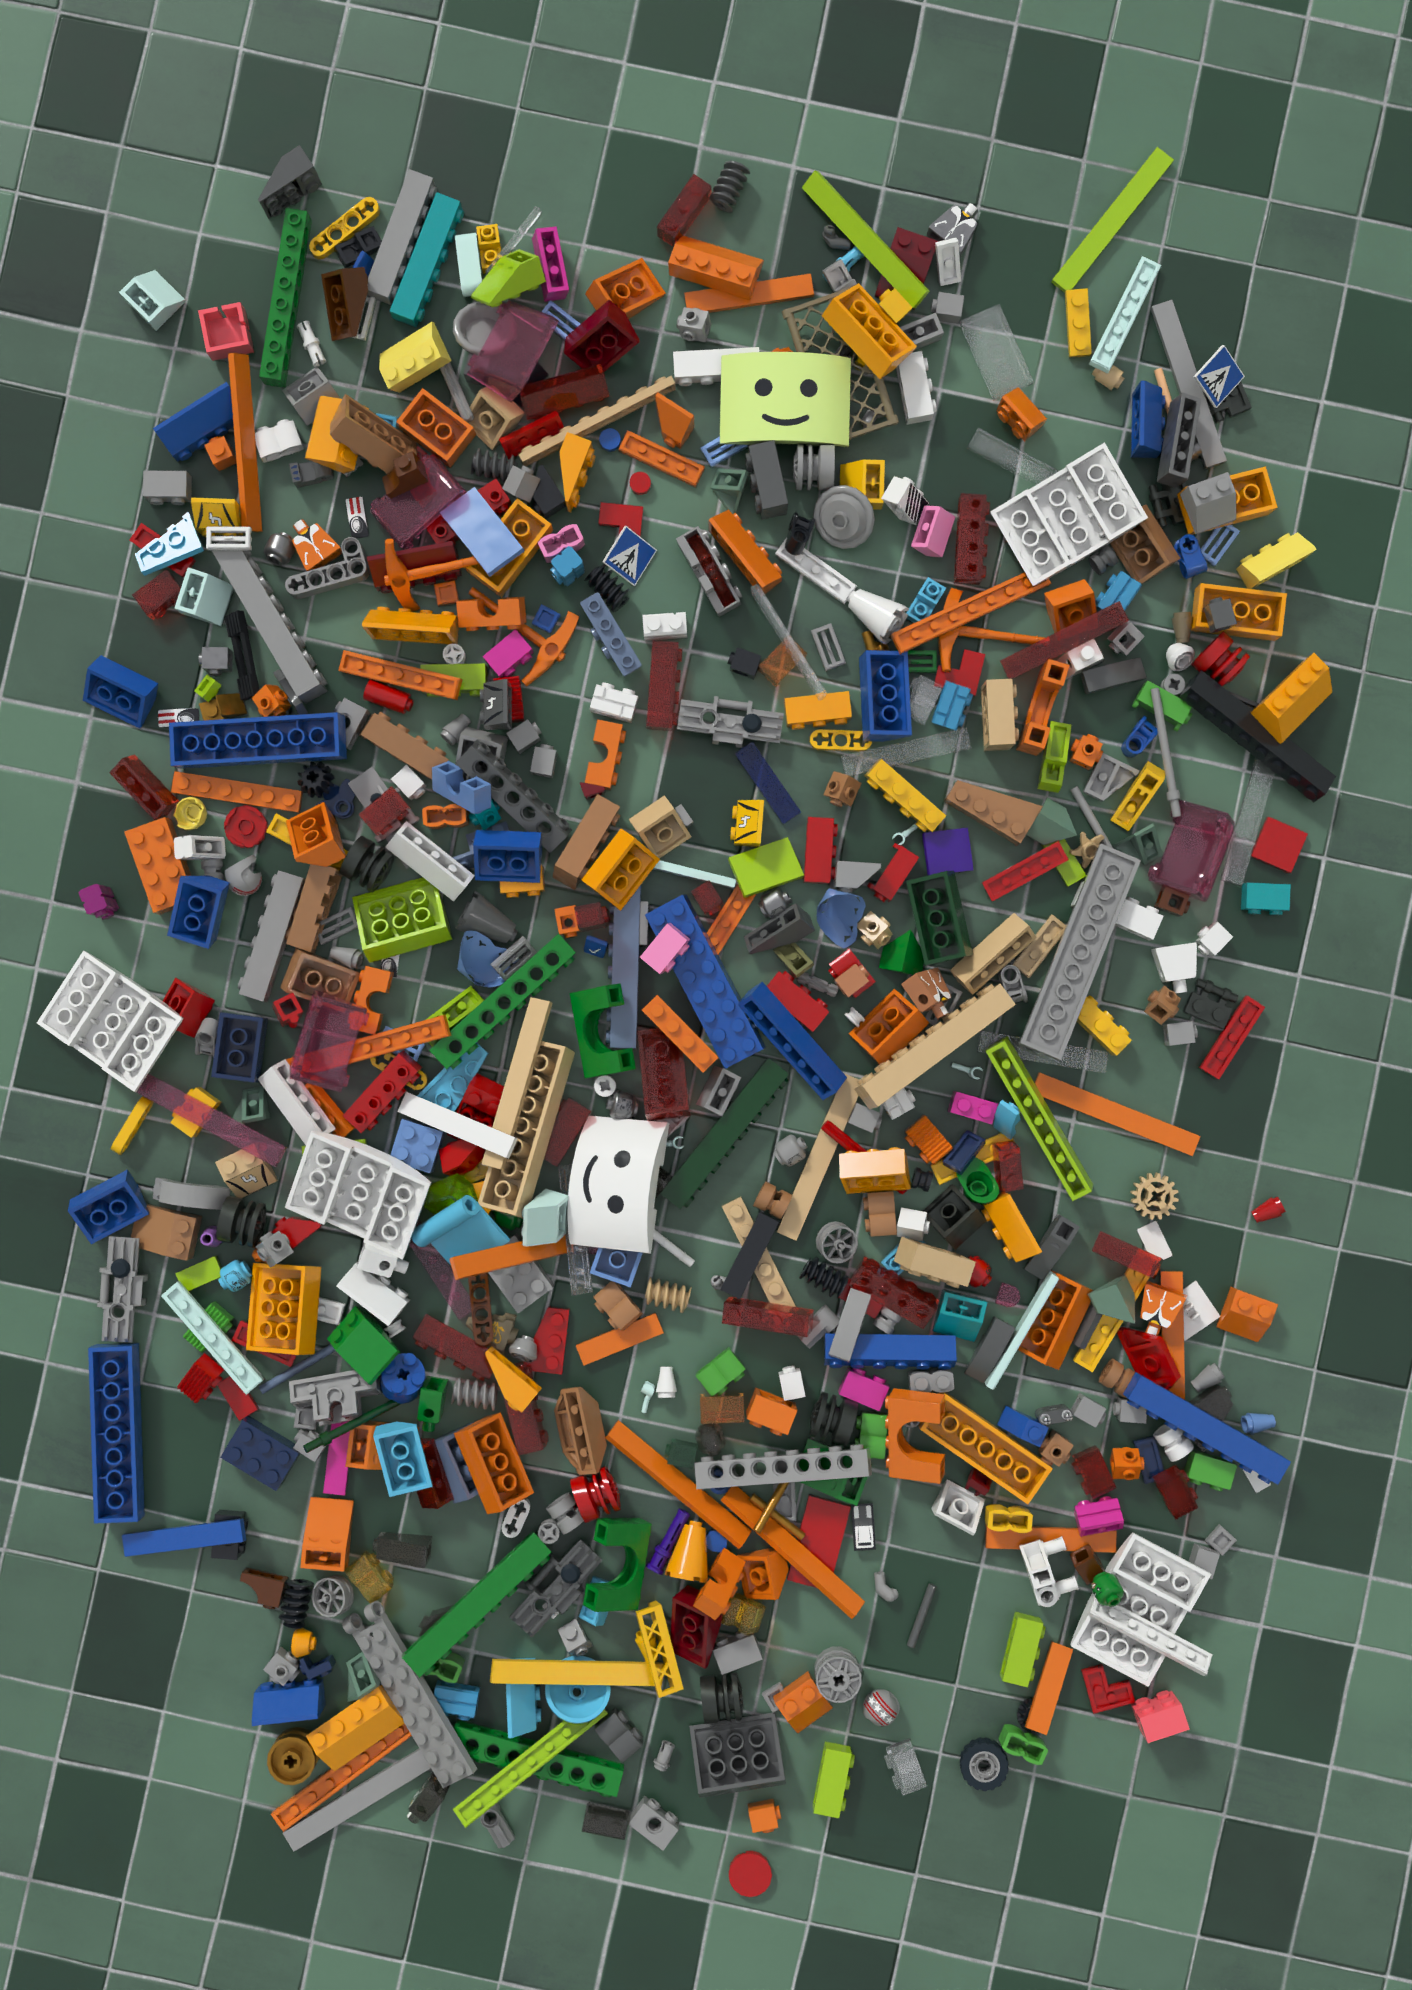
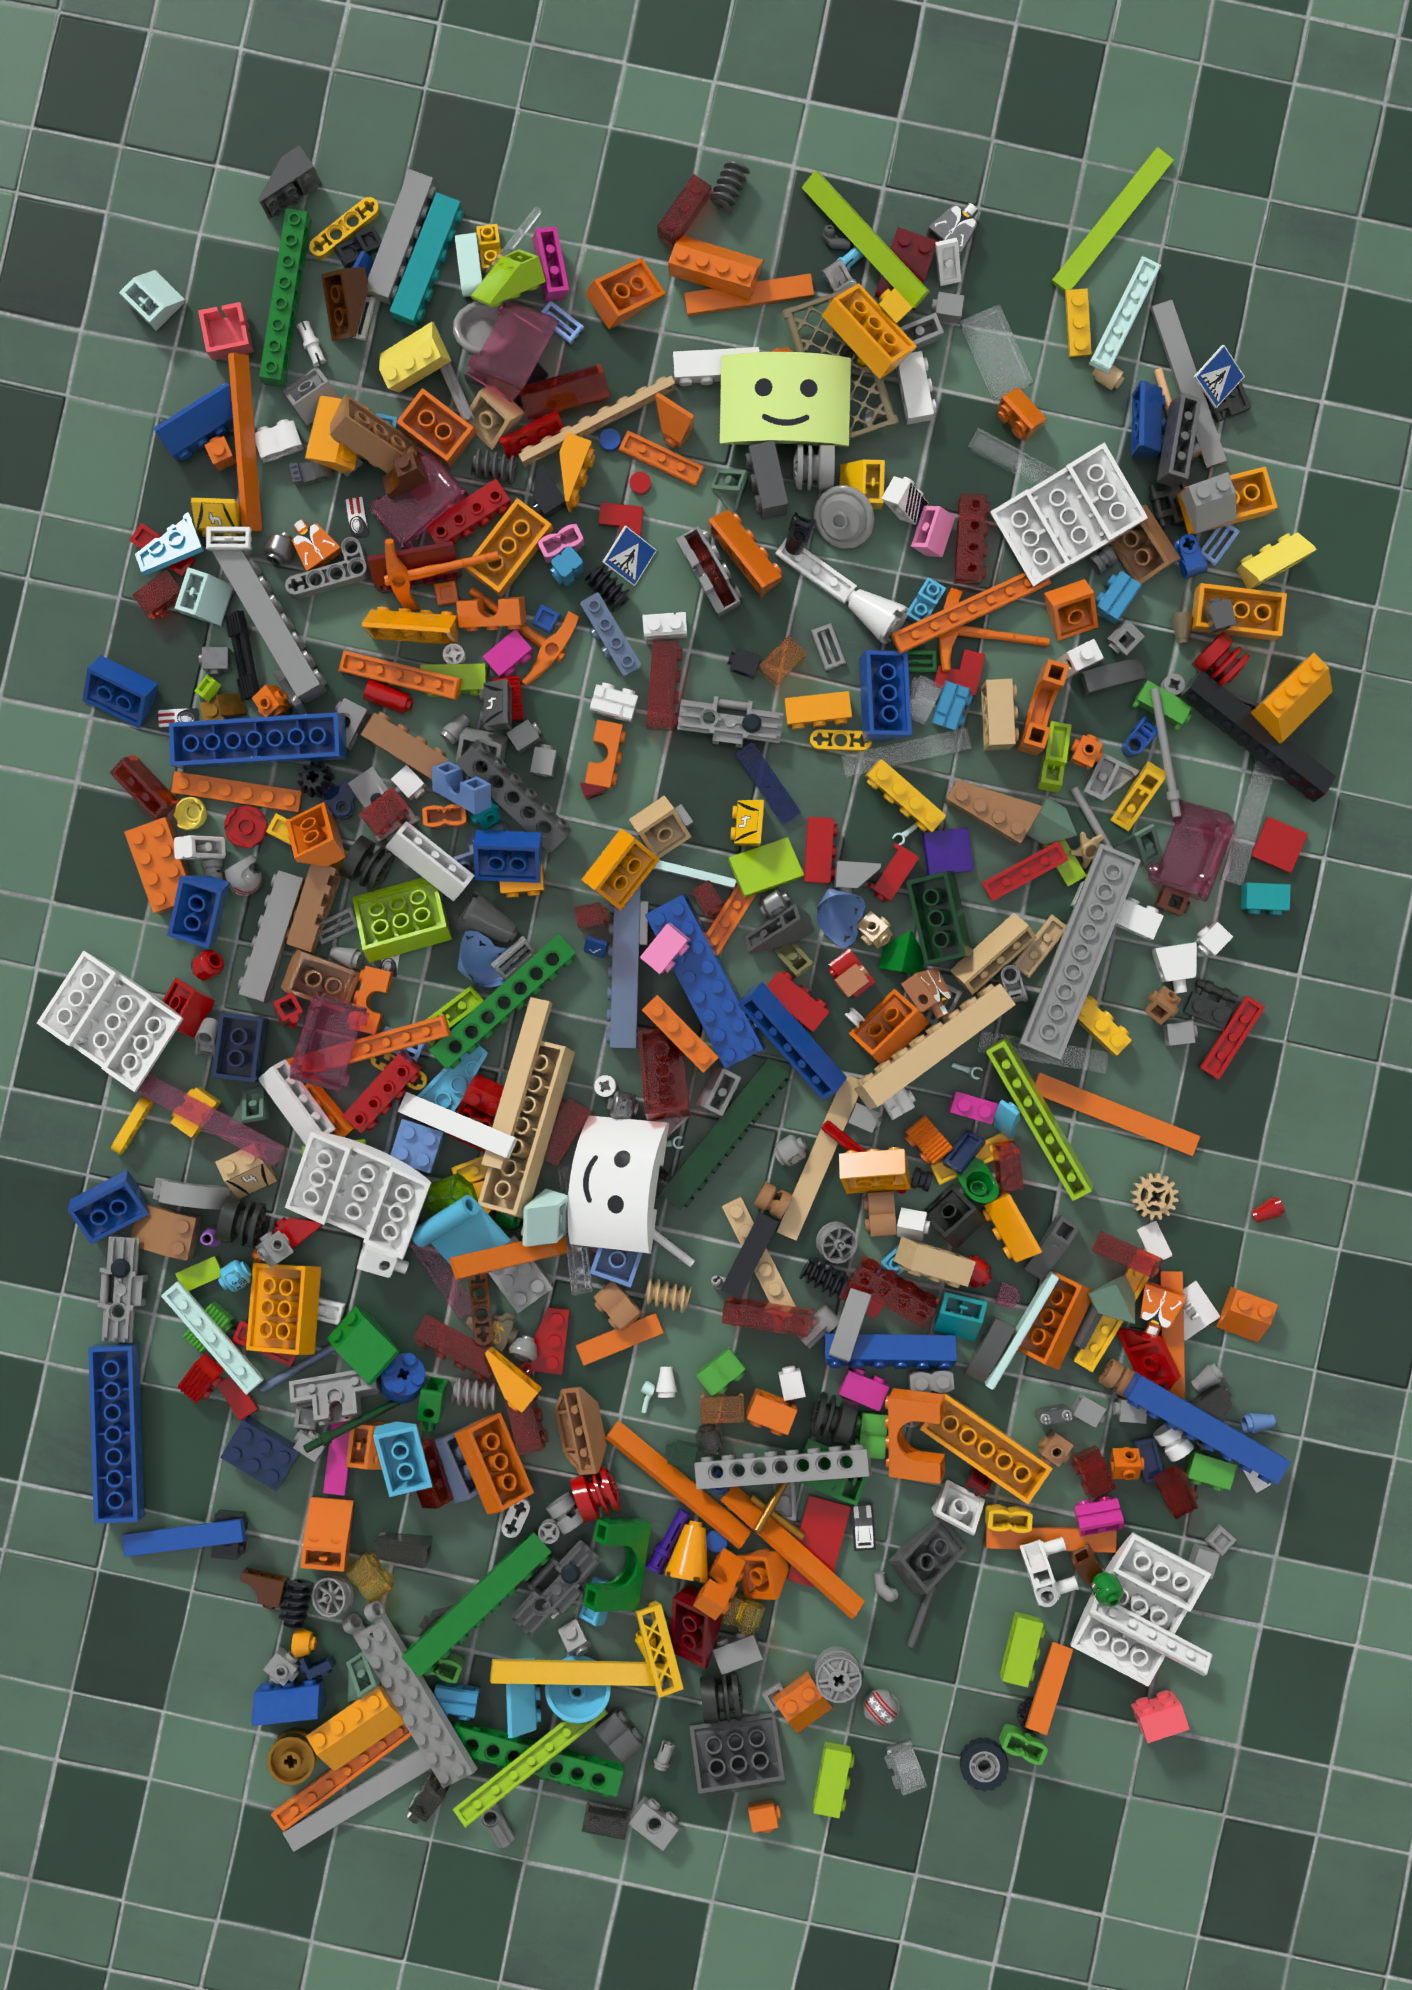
(99, 901): magenta brick -> none
(167, 487): light grey brick -> none
(207, 965): none -> red head
(374, 1294): white slope -> none
(394, 1328): white bush -> none
(460, 1157): red slope -> none
(482, 531): medium blue tile -> none
(521, 483): light grey brick -> none
(562, 915): orange brick -> none
(586, 841): medium nougat wedge -> none
(595, 1056): green arch -> none
(601, 338): dark red slope -> none
(694, 324): light grey brick -> none
(719, 459): light blue tile -> none
(750, 1873): red tile -> none
(788, 642): clear tile -> none
(818, 984): light grey axle -> none
(842, 789): medium nougat brick -> none
(871, 644): pearl gold arm -> none
(887, 1320): light grey wheel -> none
(928, 1556): none -> dark grey slope
(1022, 1426): blue slope -> none
(1064, 640): clear red brick -> none
(1105, 1696): red tile -> none
(1179, 656): white cone -> none

